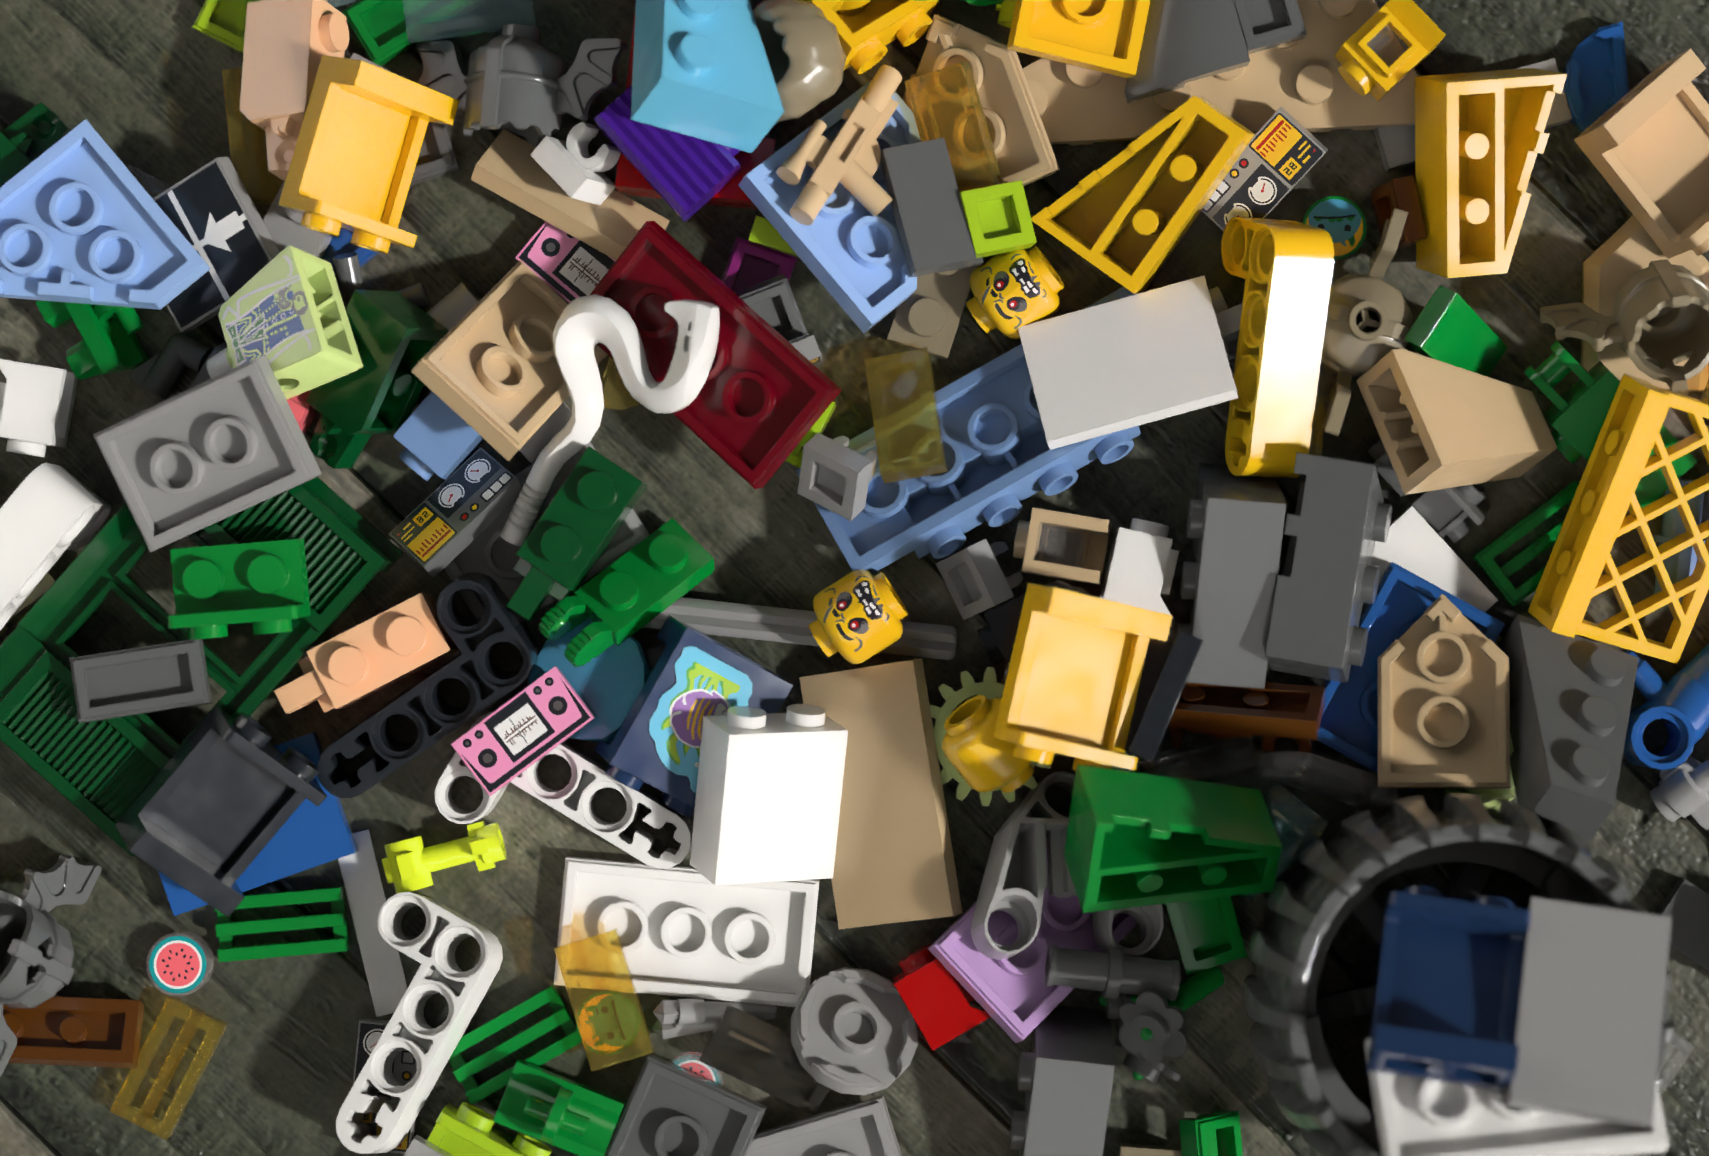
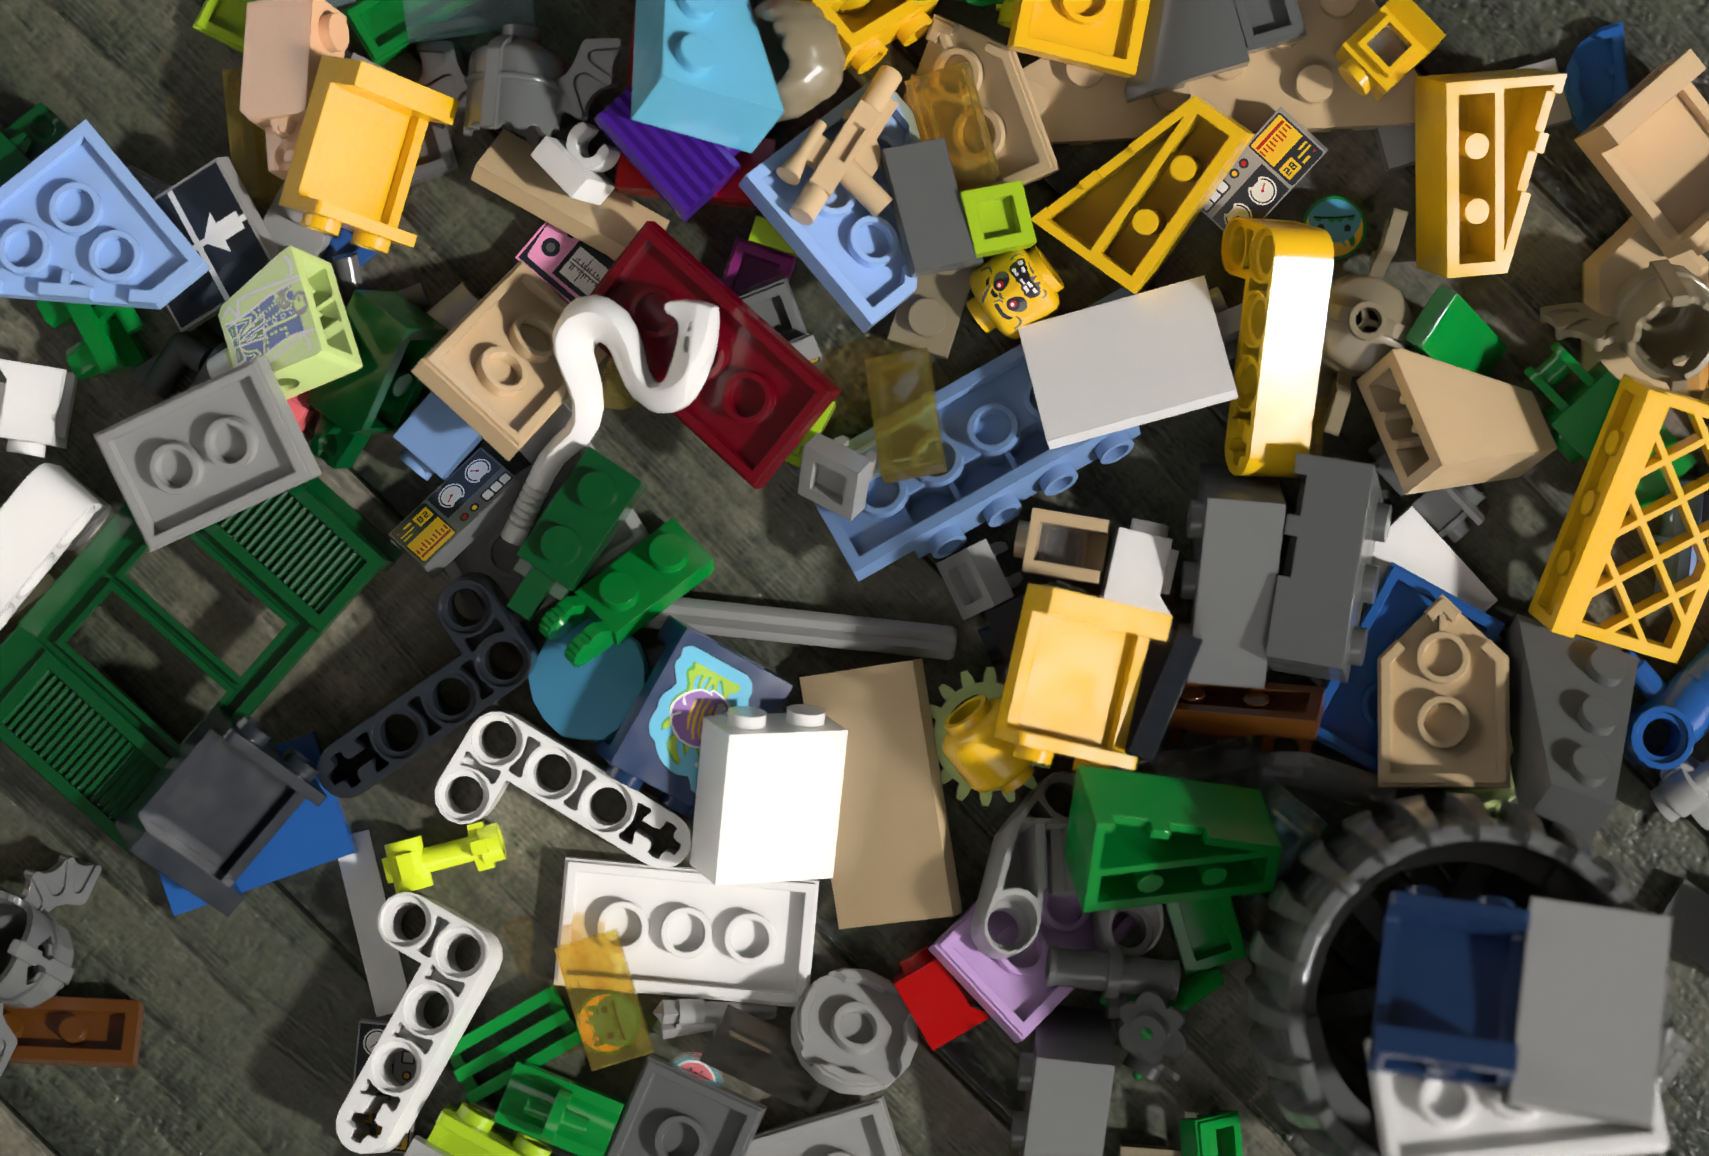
(140, 680): dark grey tile -> none
(180, 963): tile -> none
(194, 1019): clear yellow tile -> none
(239, 585): green bracket -> none
(337, 919): green tile -> none
(369, 657): light nougat hinge -> none
(523, 730): tile -> none
(857, 616): yellow head -> none
(1403, 195): reddish brown tile -> none
(1498, 575): green tile -> none

